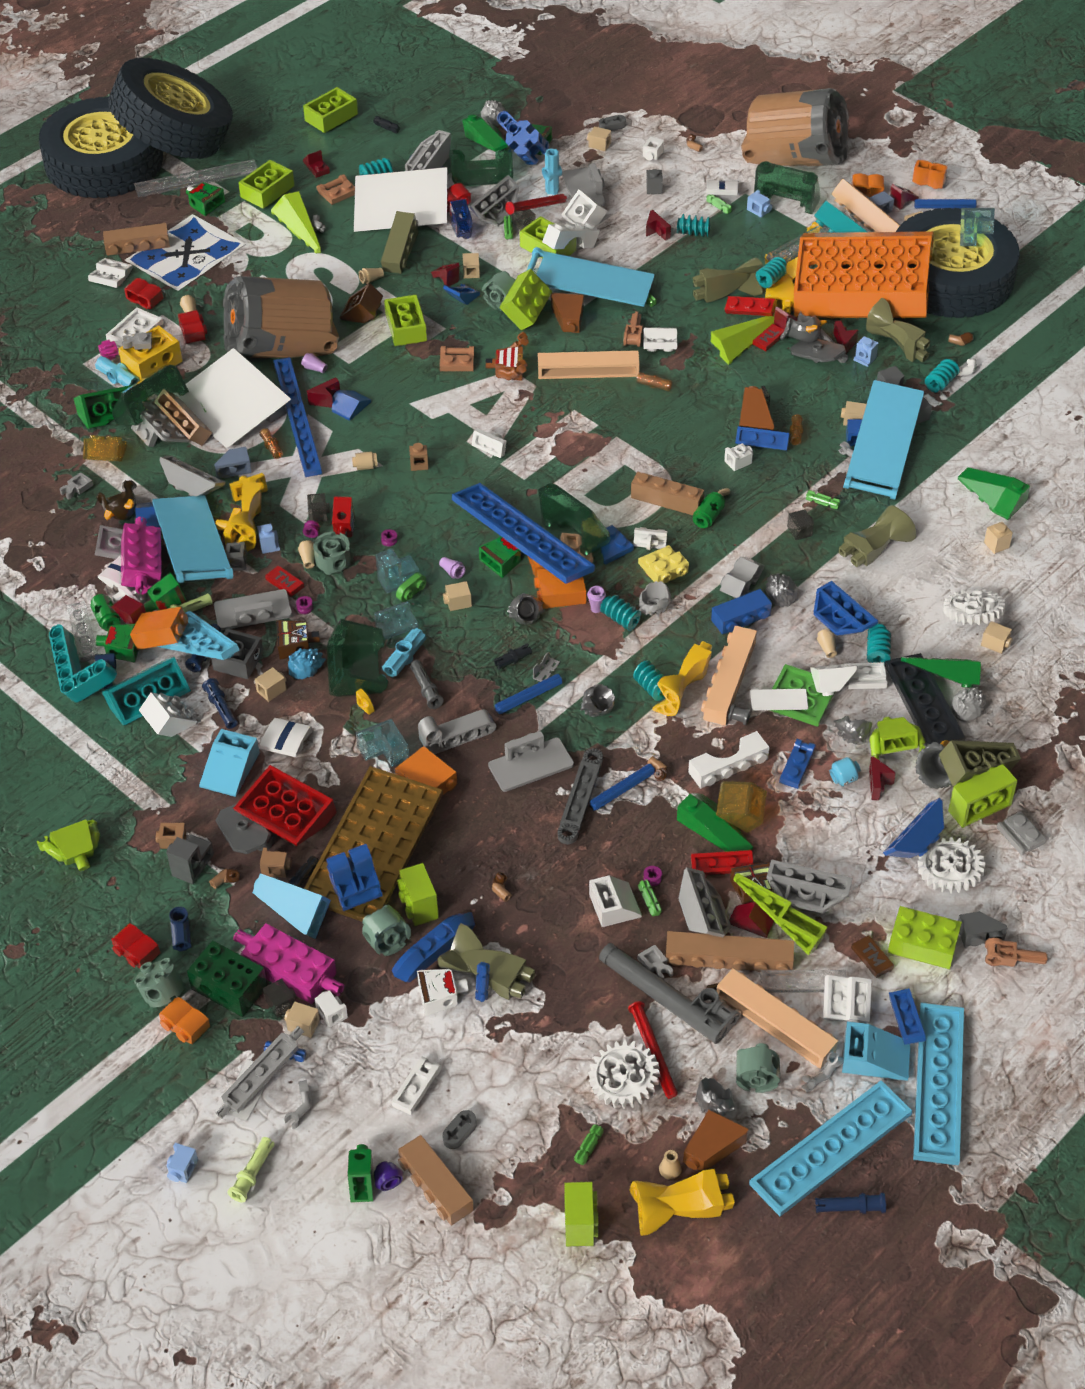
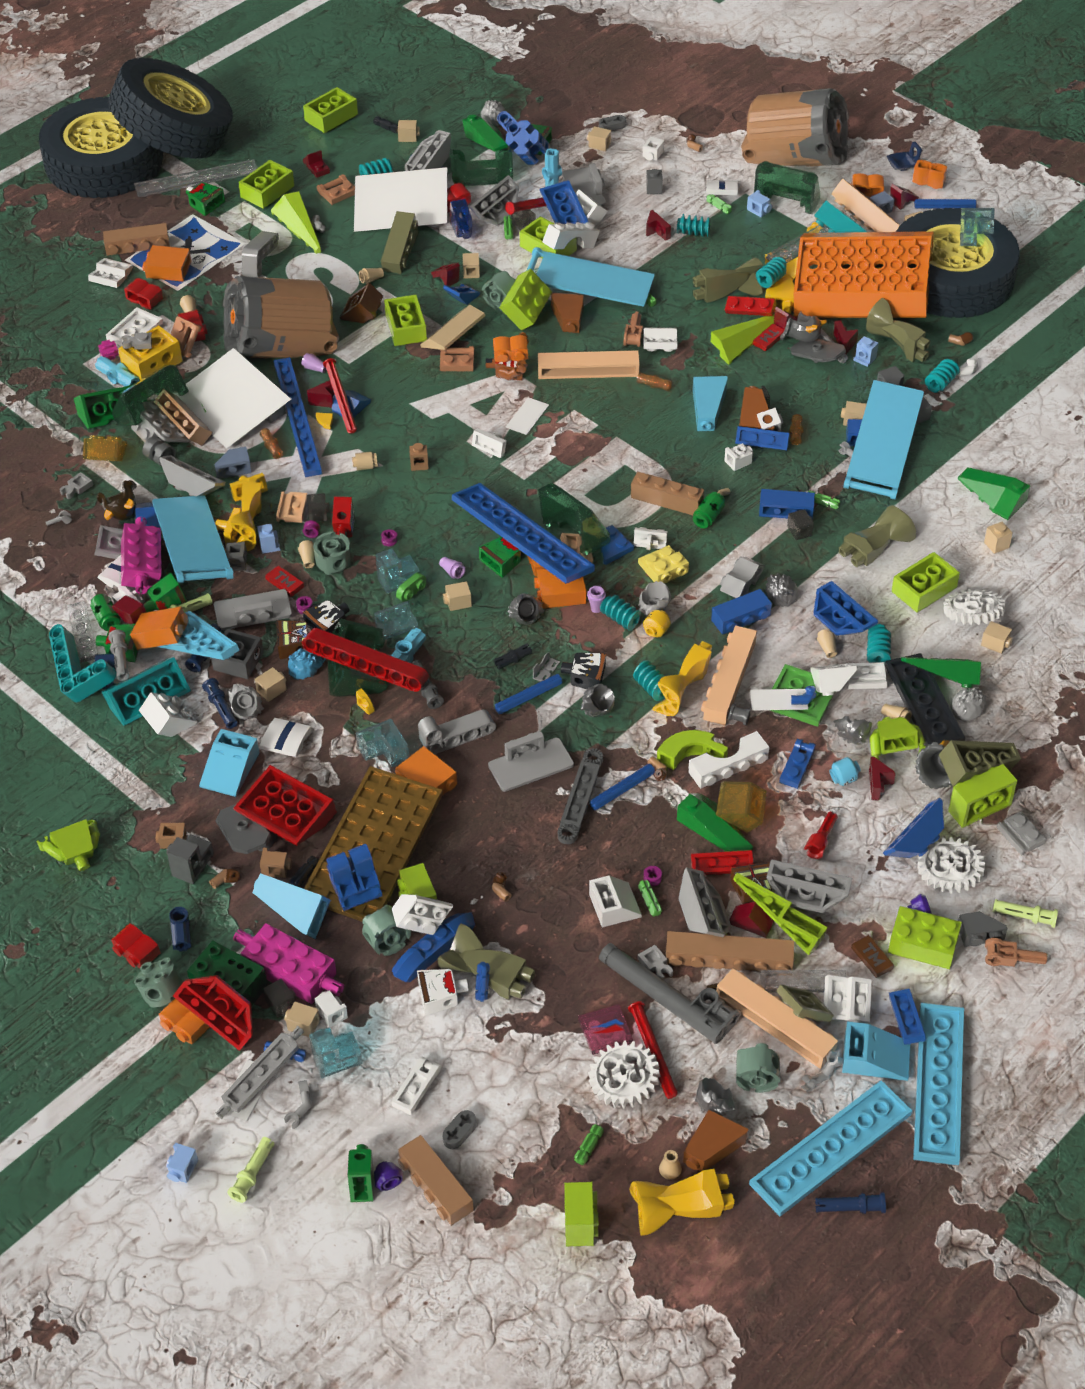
(63, 515): none -> light grey hand
(119, 648): none -> light grey pin
(156, 448): none -> dark grey wheel
(167, 263): none -> orange brick
(181, 331): none -> nougat plate
(218, 1007): none -> red wedge
(245, 702): none -> light grey hair
(256, 251): none -> light grey beam
(291, 507): none -> light nougat plate
(324, 419): none -> yellow tile
(325, 615): none -> torso
(332, 1053): none -> clear light blue brick
(340, 395): none -> red axle
(365, 659): none -> red beam
(408, 131): none -> tan brick
(420, 913): none -> white slope
(454, 328): none -> tan slope
(510, 348): none -> orange brick
(527, 416): none -> white sticker
(563, 203): none -> blue slope
(586, 669): none -> torso
(605, 1028): none -> clear pink tile
(656, 623): none -> yellow head
(687, 744): none -> lime arch
(708, 400): none -> medium azure slope
(777, 419): none -> white bracket
(781, 503): none -> blue brick
(804, 1003): none -> olive plate
(806, 698): none -> blue arm
(818, 841): none -> red piece
(896, 712): none -> tan cone
(905, 160): none -> dark blue piece
(920, 903): none -> dark purple cone
(925, 582): none -> lime brick
(1038, 914): none -> yellowish green pin

